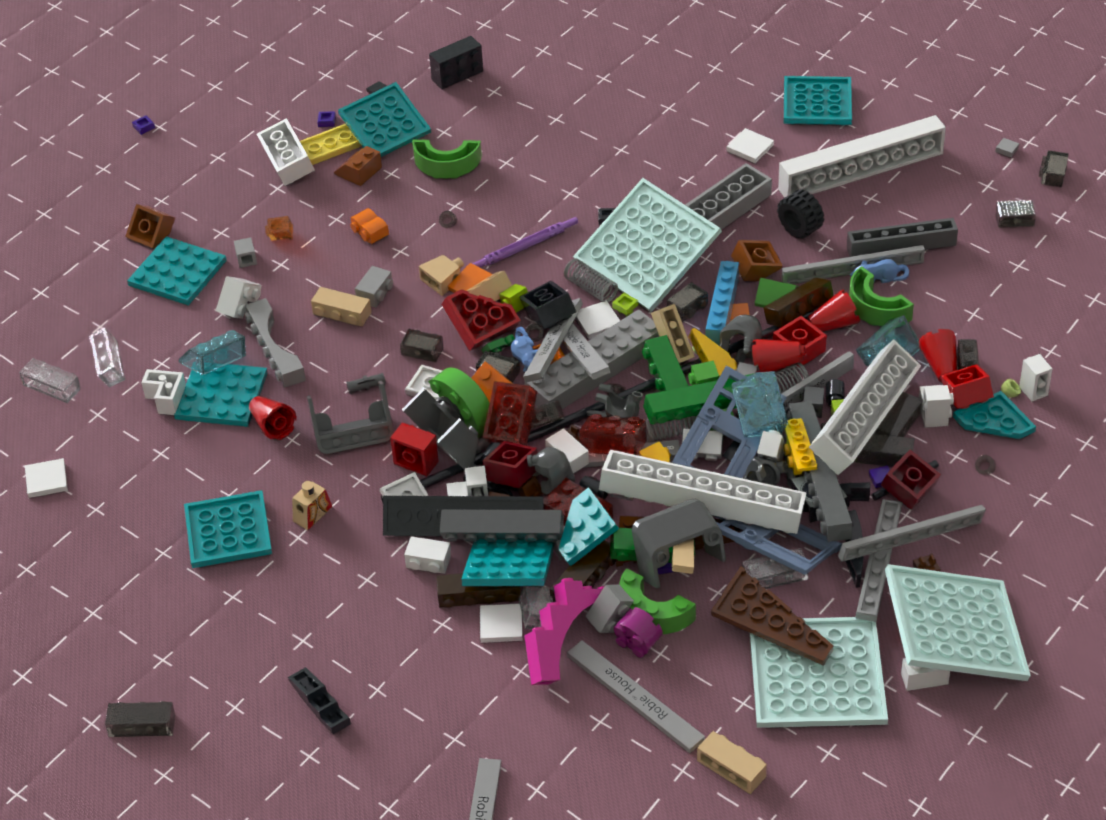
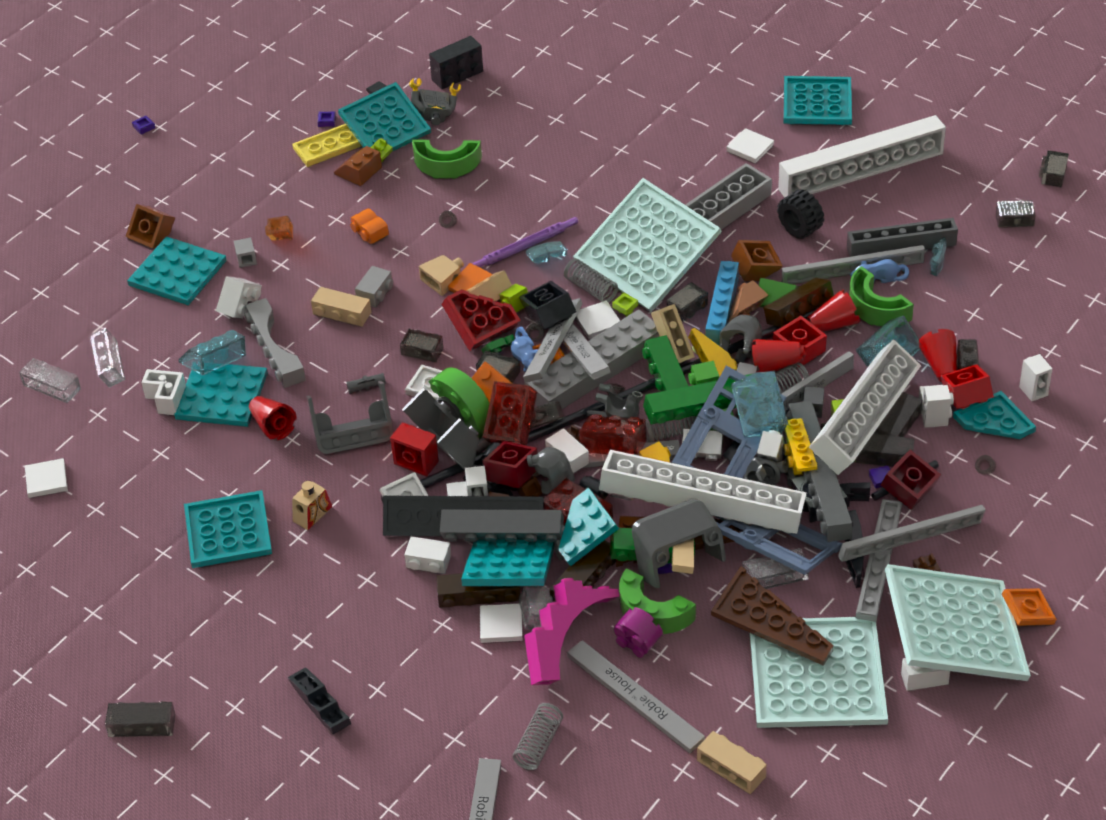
(285, 152): white brick -> none
(384, 148): none -> lime tile
(433, 104): none -> dark grey torso
(543, 251): none -> clear light blue slope
(550, 722): none -> light grey piece
(603, 214): black tile -> none
(609, 608): light grey brick -> none
(748, 299): none -> nougat slope
(834, 390): black brick -> none
(938, 258): none -> clear light blue slope
(1007, 147): light grey tile -> none
(1010, 388): yellowish green piece -> none
(1029, 607): none -> orange tile

